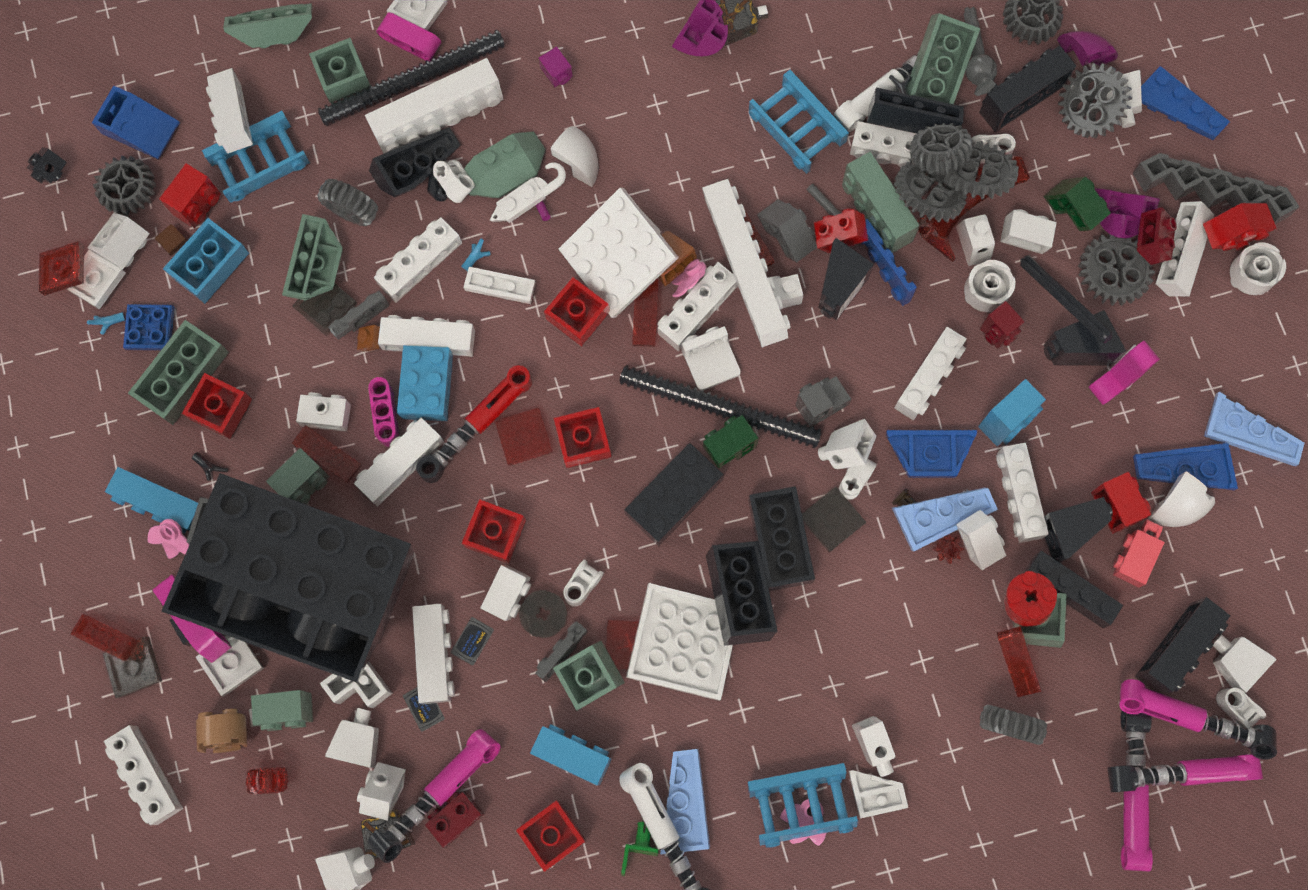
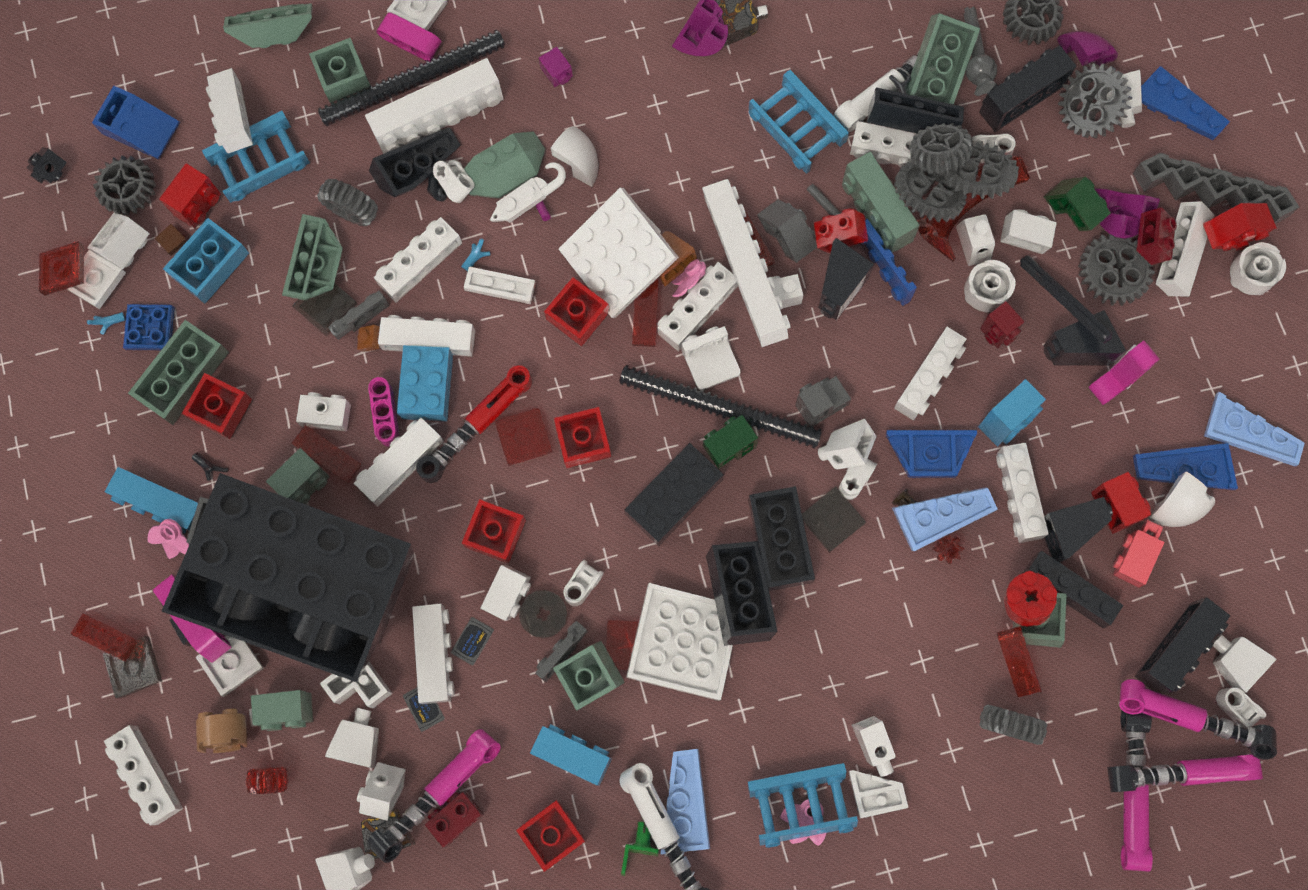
(981, 539): white brick -> none

